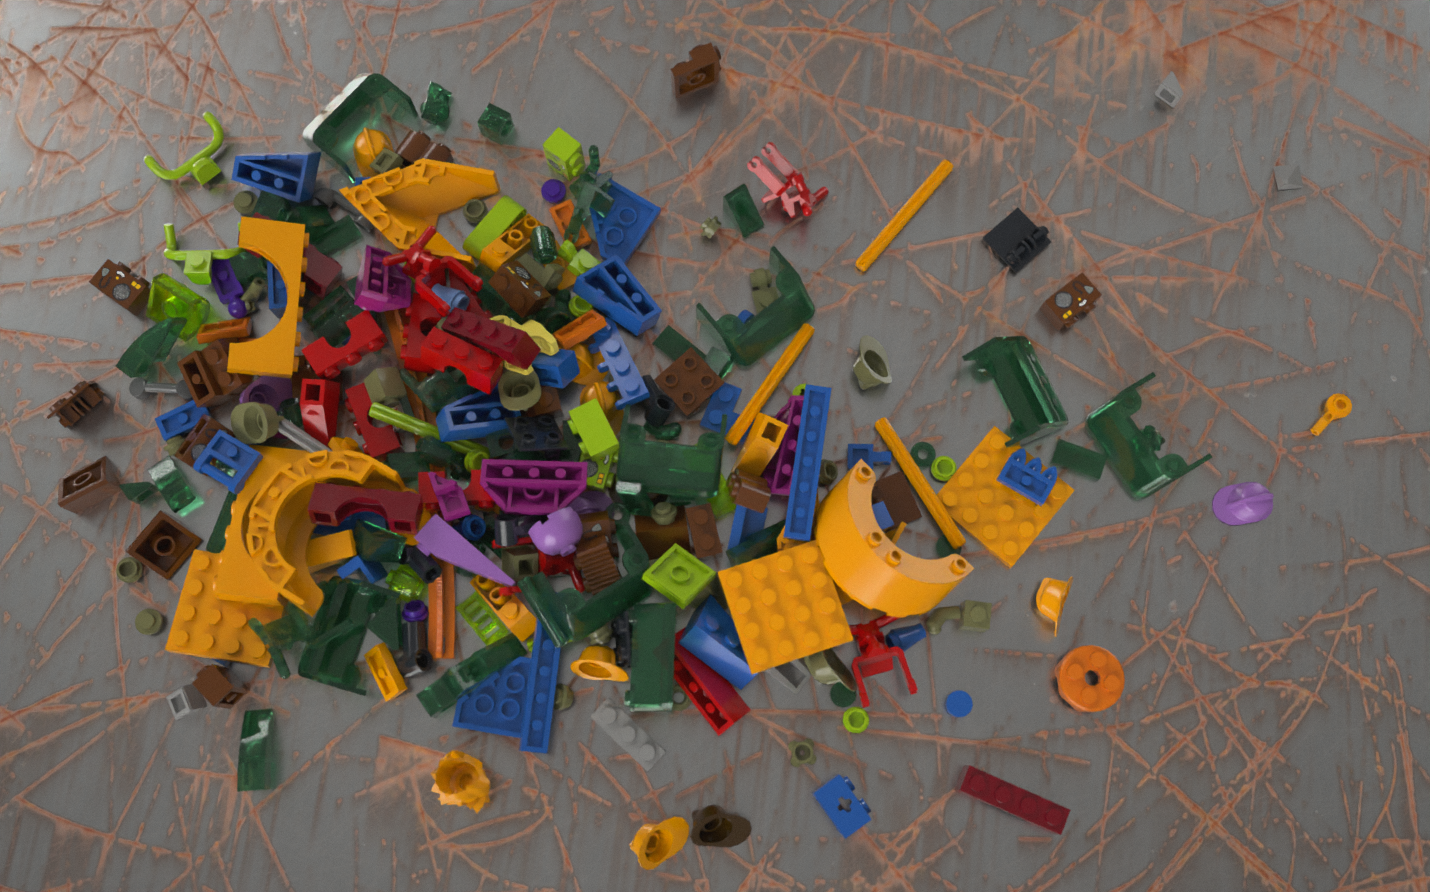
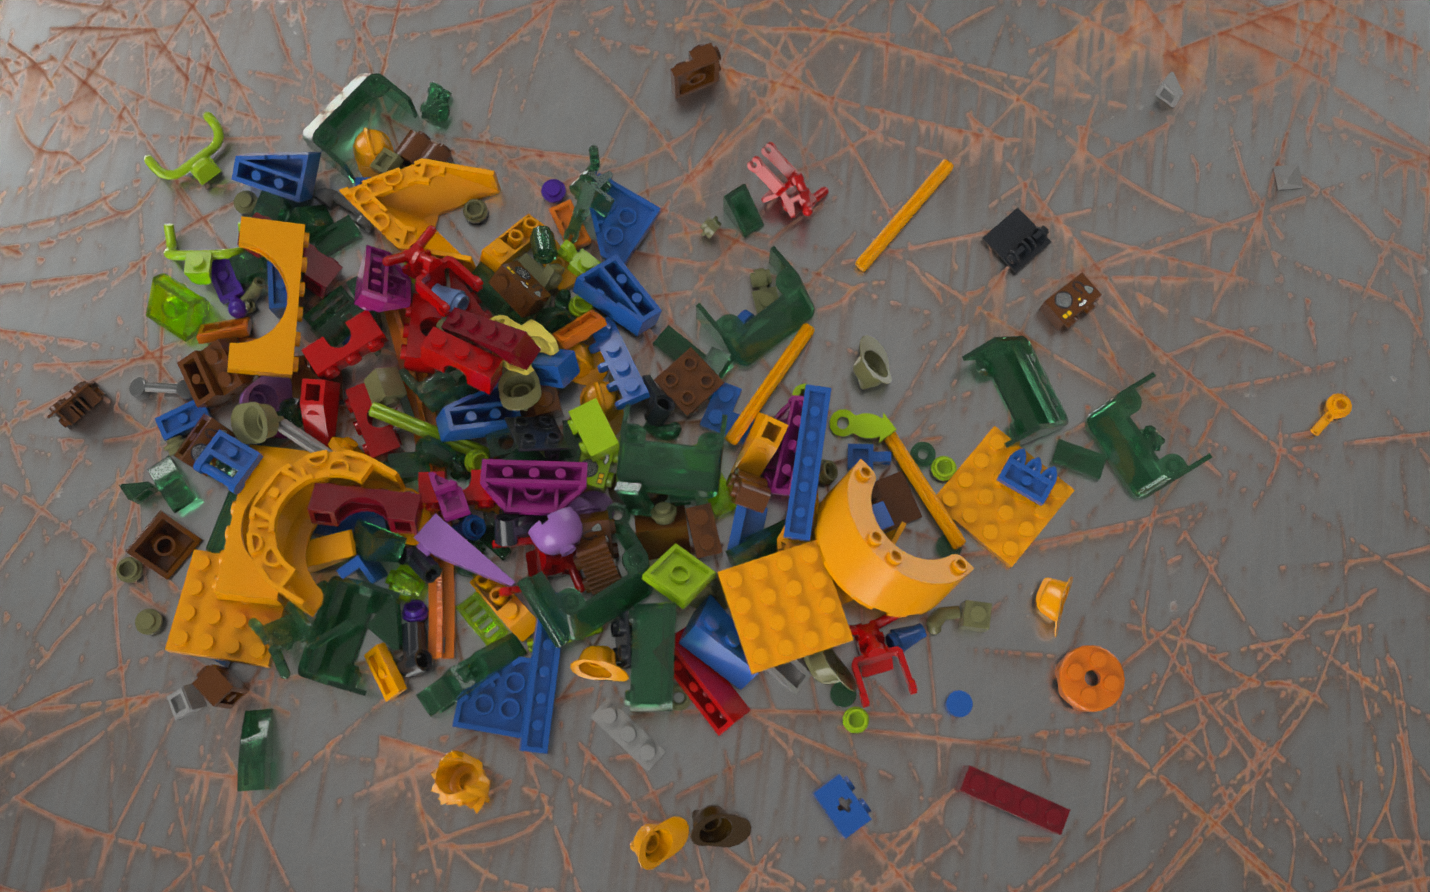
(88, 486): reddish brown slope -> none
(121, 287): reddish brown brick -> none
(151, 347): clear green slope -> none
(495, 124): clear green brick -> none
(496, 222): lime beam -> none
(519, 562): olive brick -> none
(563, 697): olive plate -> none
(564, 154): lime brick -> none
(601, 635): olive plate -> none
(808, 757): olive plate -> none
(863, 425): none -> lime brick
(1242, 503): medium lavender piece -> none

